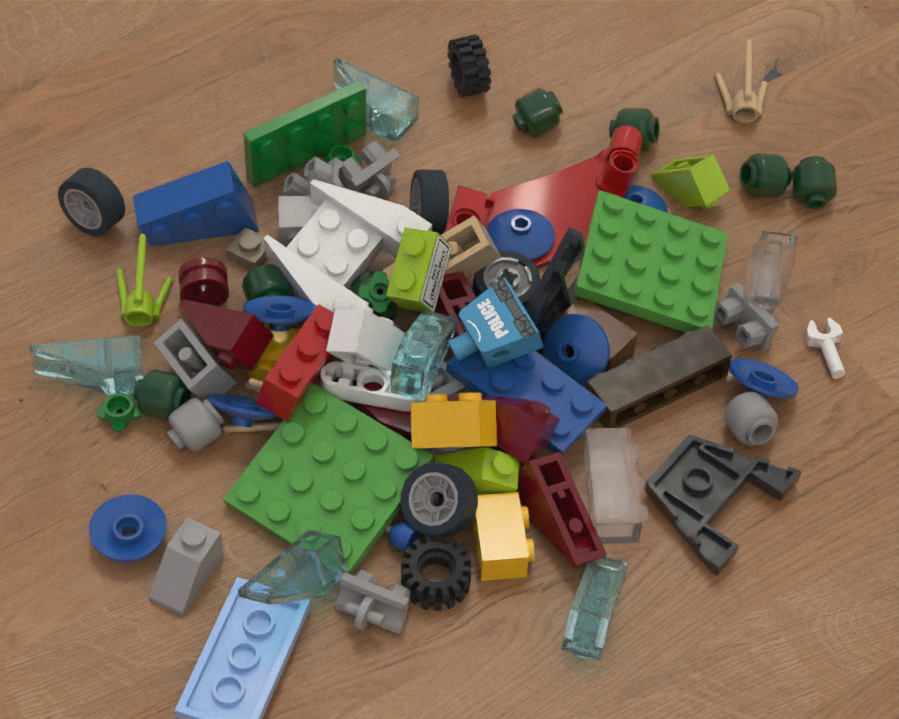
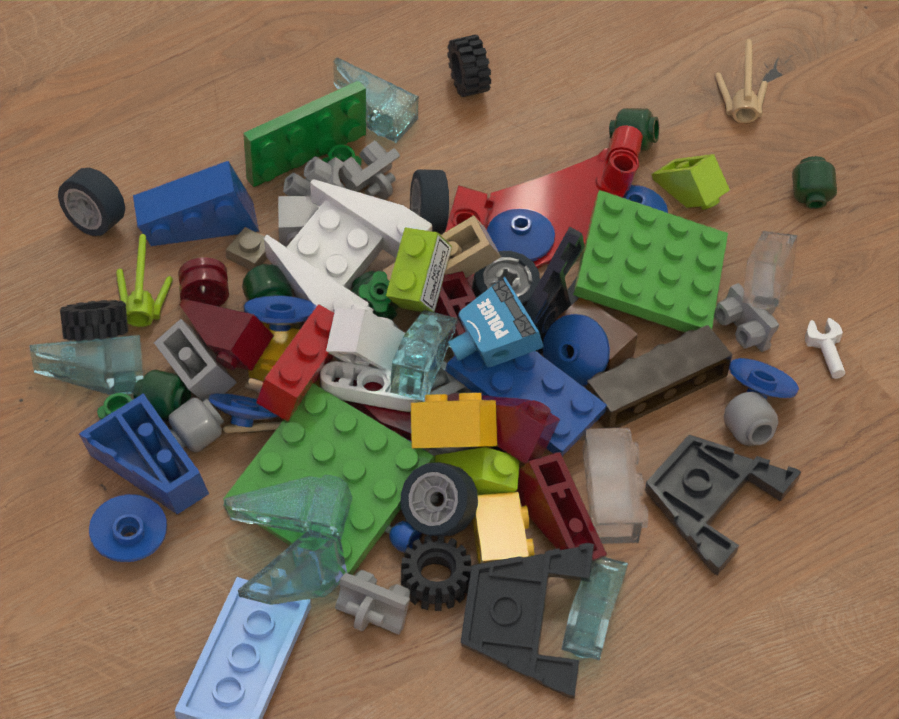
(94, 320): none -> black tyre
(146, 454): none -> blue wedge
(186, 566): light grey slope -> none
(295, 505): none -> clear light blue slope
(508, 610): none -> black wing
(537, 112): dark green head -> none
(765, 175): dark green head -> none

